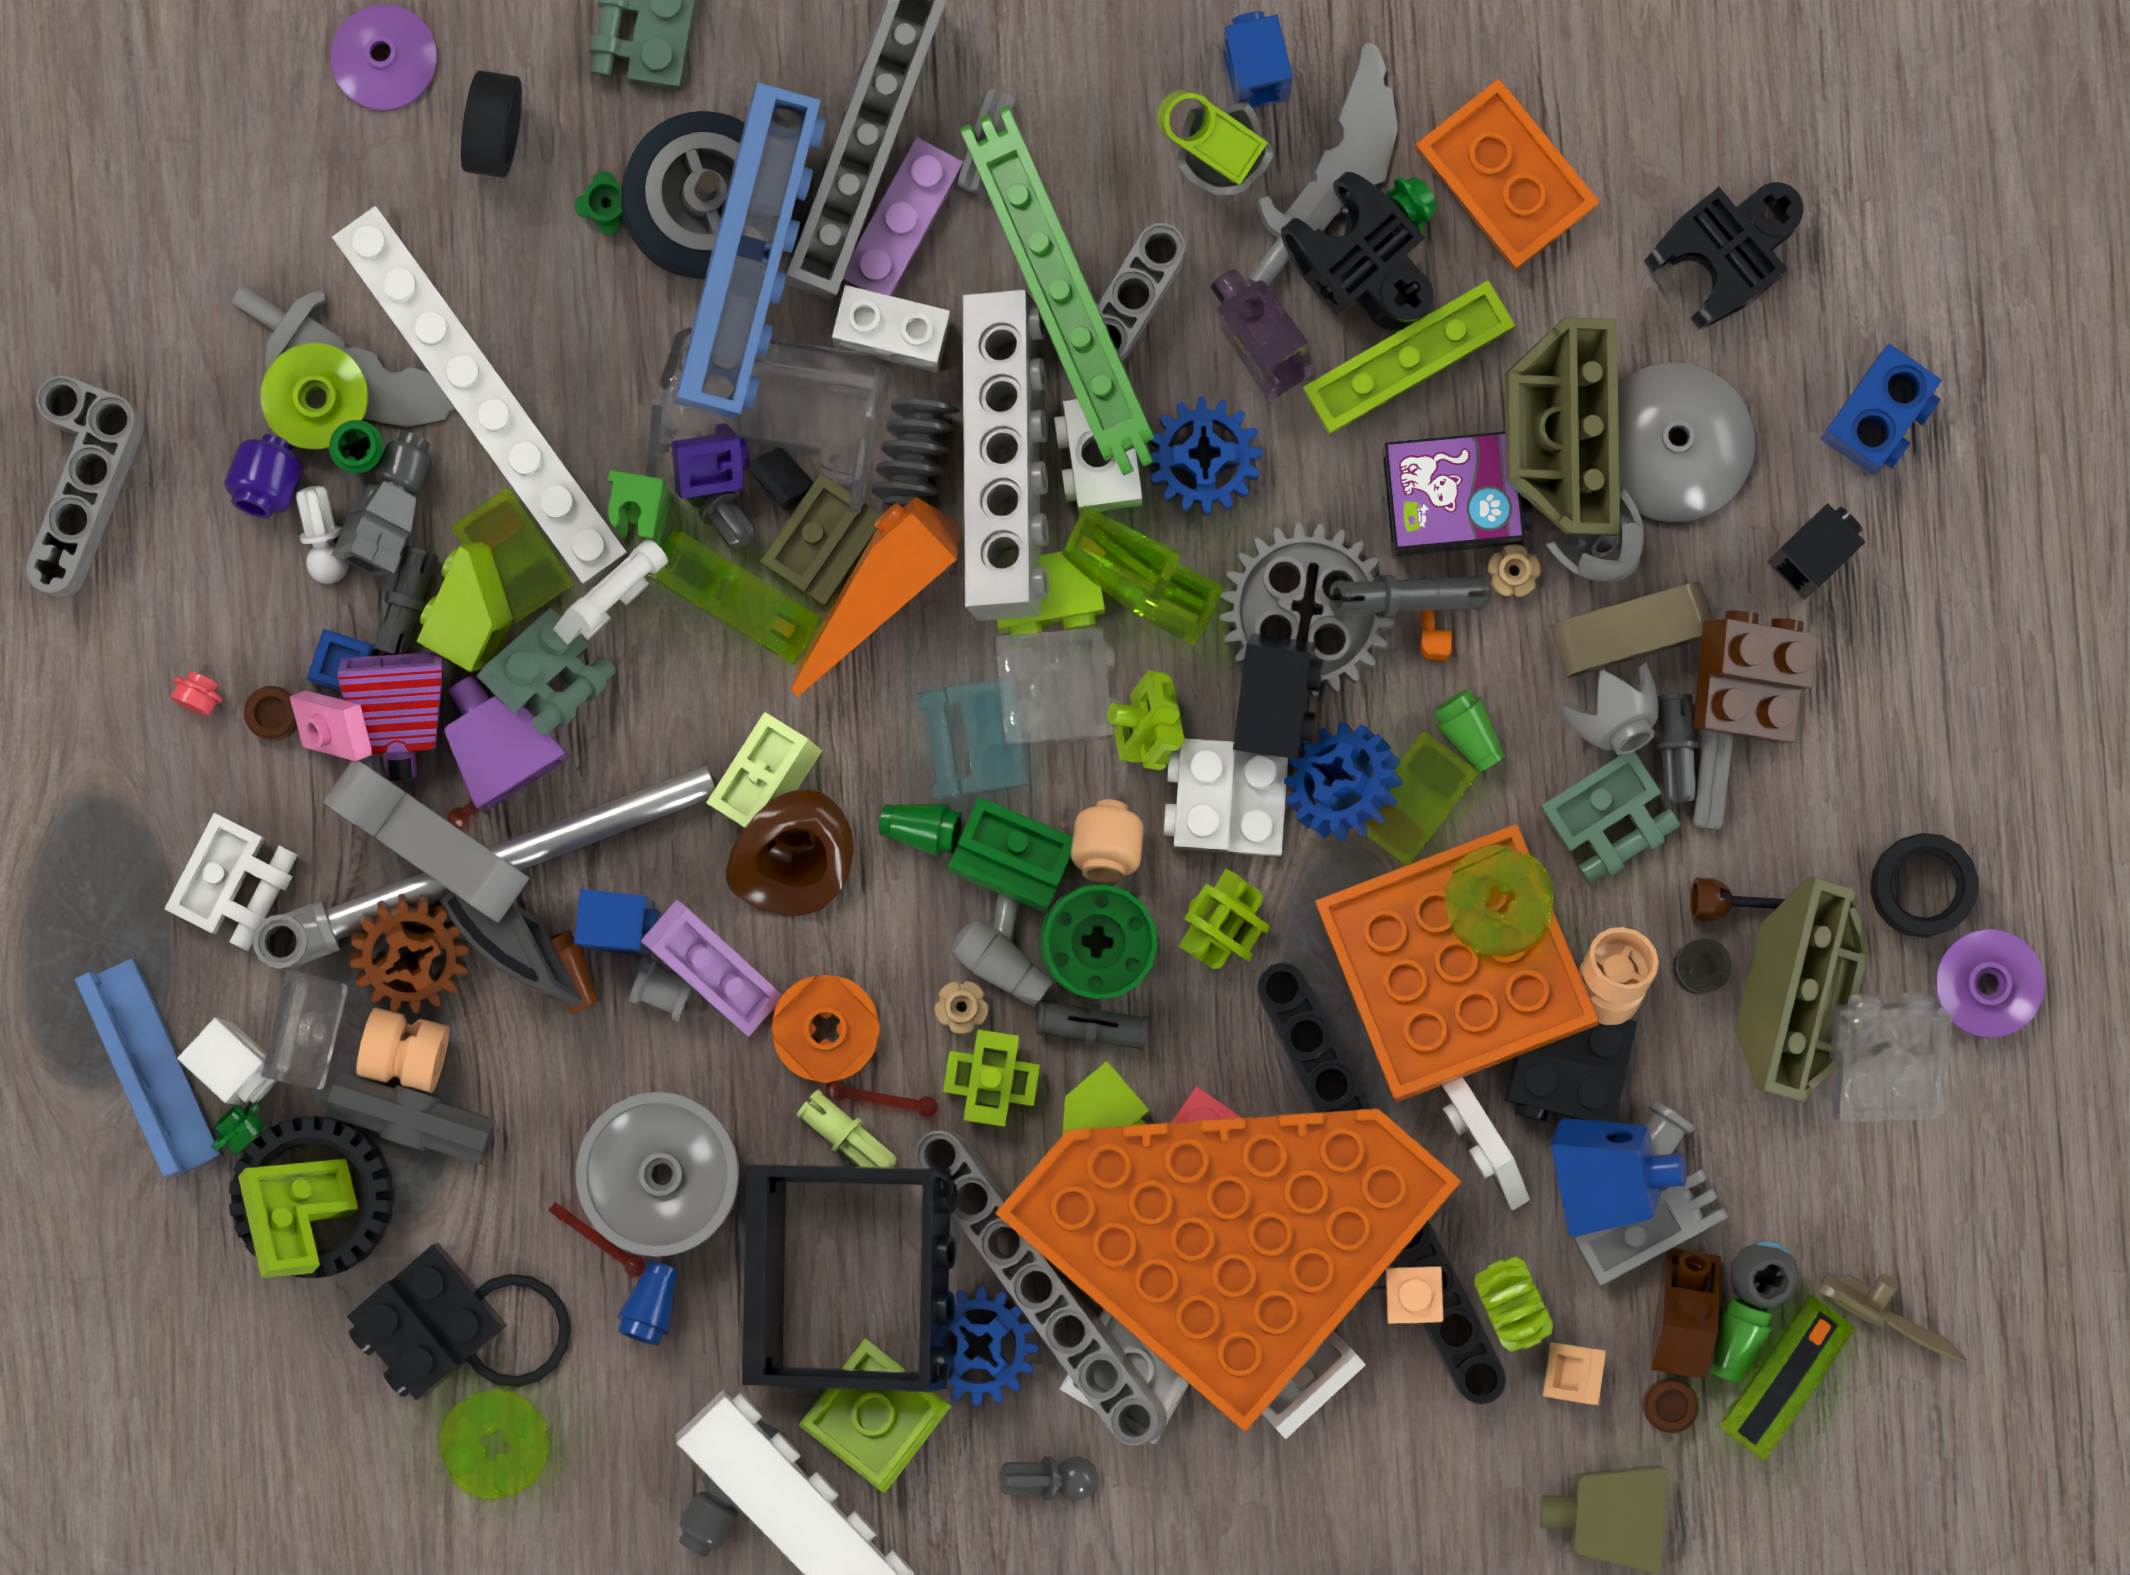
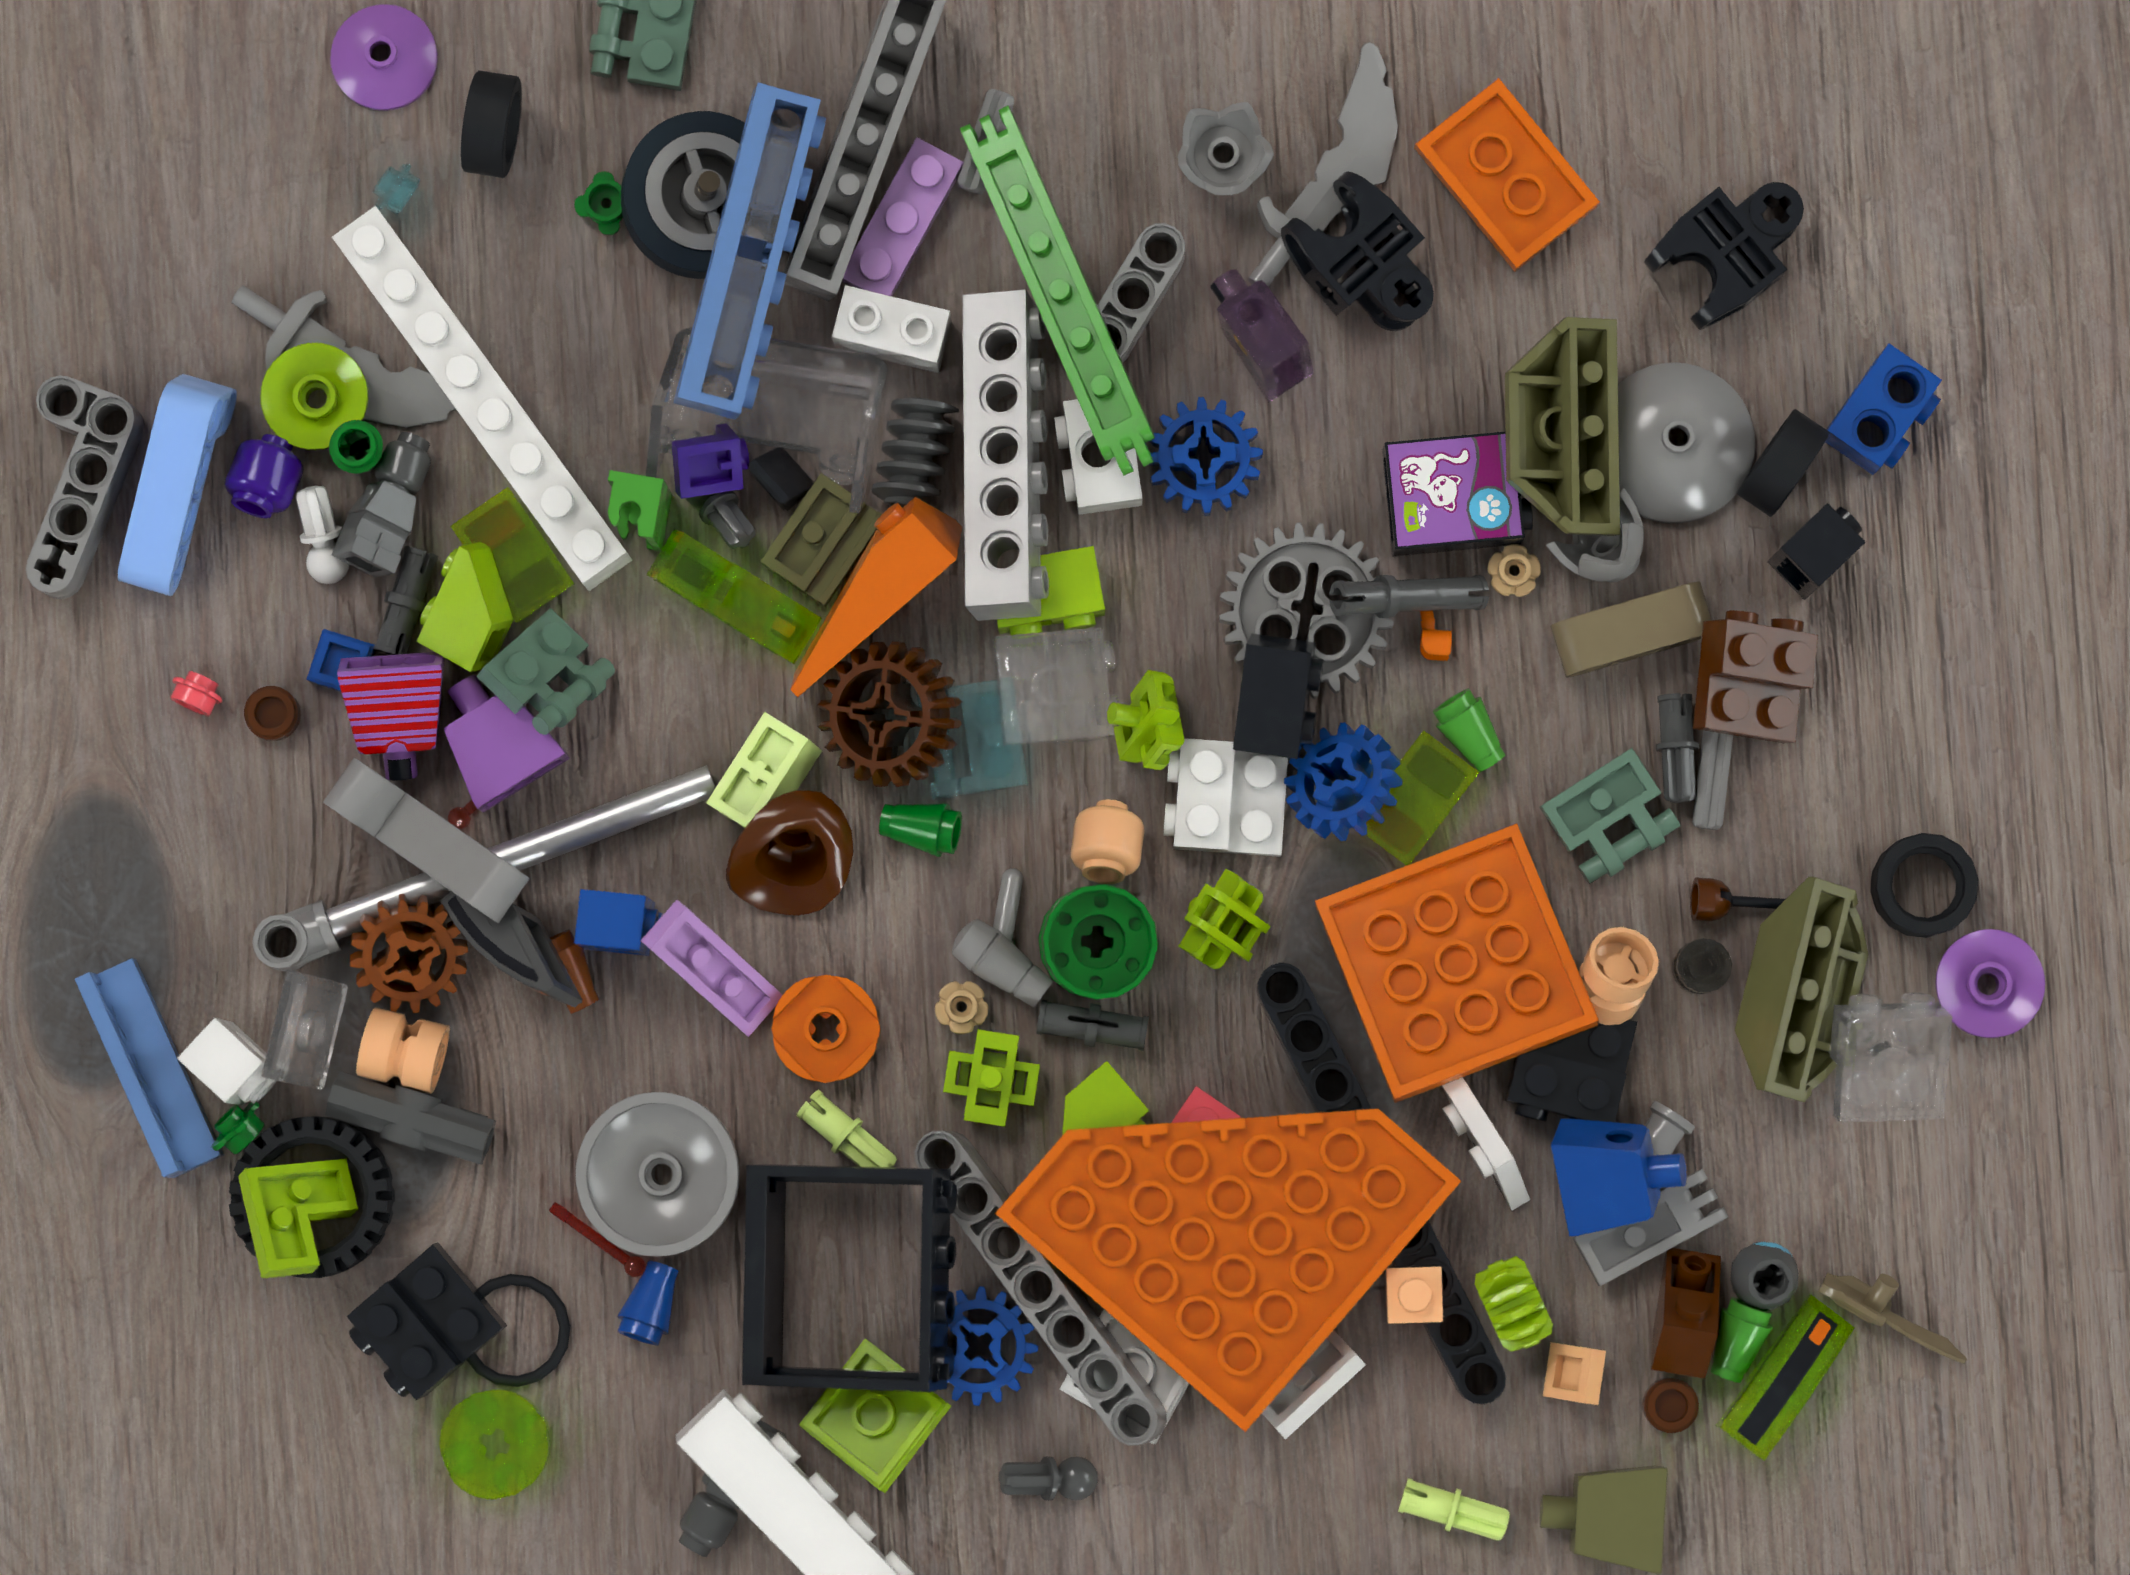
(173, 480): none -> light blue beam
(216, 874): white plate -> none
(331, 725): bright pink plate -> none
(395, 188): none -> clear light blue plate
(623, 583): white plate -> none
(661, 990): light grey bush -> none
(894, 693): none -> reddish brown gear
(925, 1106): clear red hinge -> none
(1011, 855): green plate -> none
(1142, 575): clear neon green slope -> none
(1219, 141): lime piece -> none
(1257, 60): blue brick -> none
(1408, 358): lime plate -> none
(1413, 199): green plate -> none
(1454, 1510): none -> yellowish green axle
(1509, 871): clear neon green plate -> none
(1622, 716): light grey piece -> none
(1783, 463): none -> black tyre

